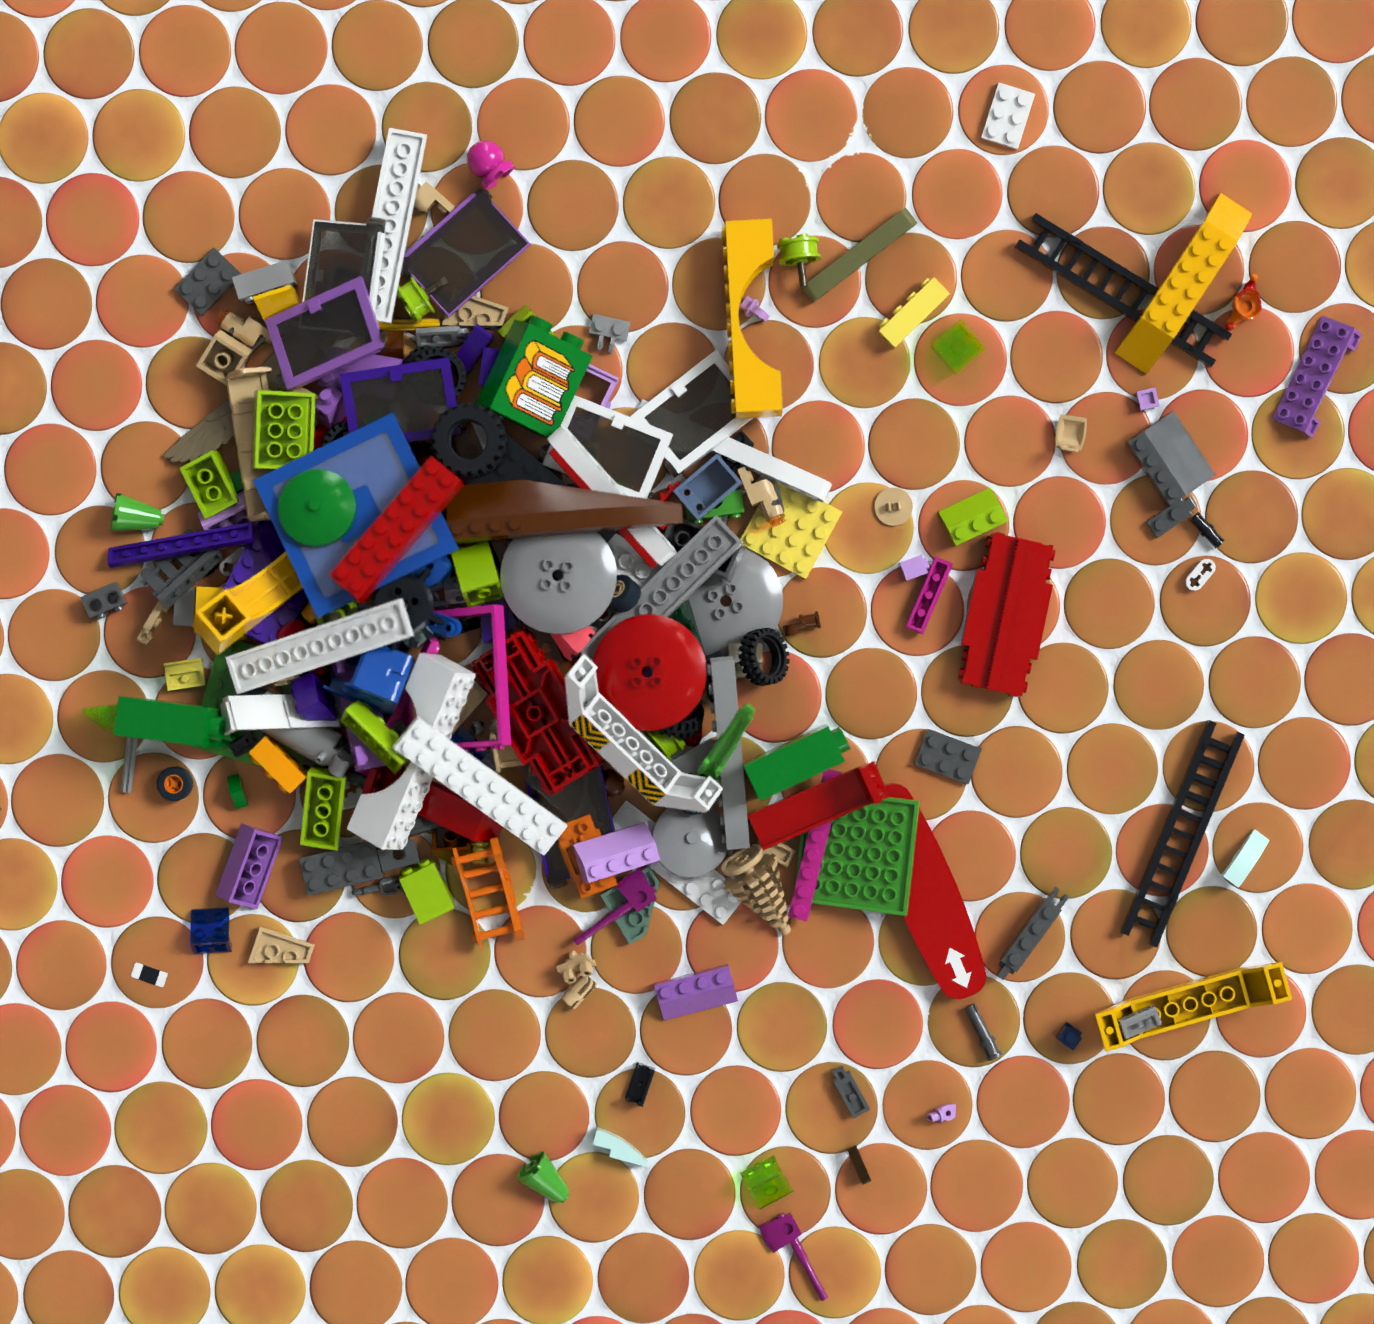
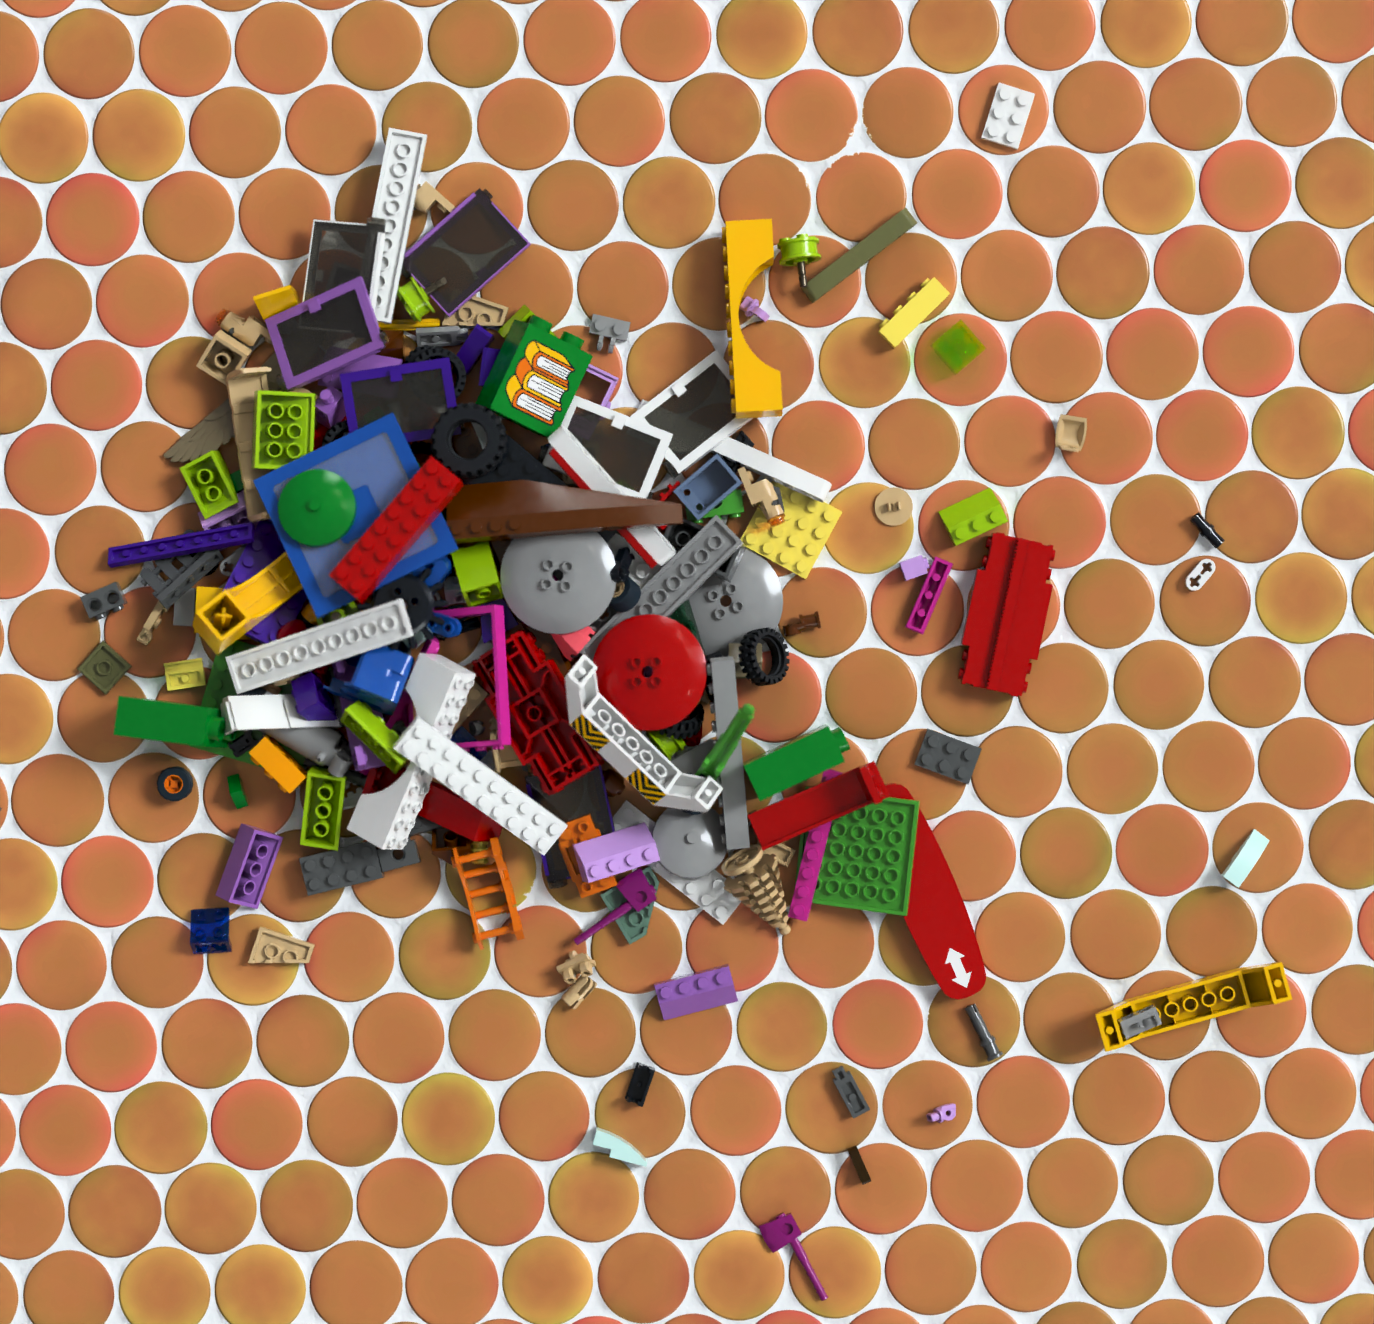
(102, 715): clear neon green slope -> none
(104, 667): none -> olive tile
(129, 764): light grey axle -> none
(134, 515): bright green cone -> none
(149, 974): sticker -> none
(207, 281): dark grey plate -> none
(264, 280): light grey brick -> none
(386, 886): dark grey piece -> none
(426, 890): lime slope -> none
(487, 162): dark pink tile -> none
(544, 1178): bright green cone -> none
(623, 560): none -> black piece
(766, 1182): clear neon green slope -> none
(1030, 934): dark grey hinge -> none
(1069, 1036): dark blue brick -> none
(1114, 302): black ladder -> none
(1147, 398): lavender plate -> none
(1168, 827): black ladder -> none
(1170, 459): slope -> none
(1171, 516): dark grey hinge -> none
(1184, 284): yellow slope -> none
(1245, 304): orange piece -> none
(1315, 374): medium lavender bracket -> none

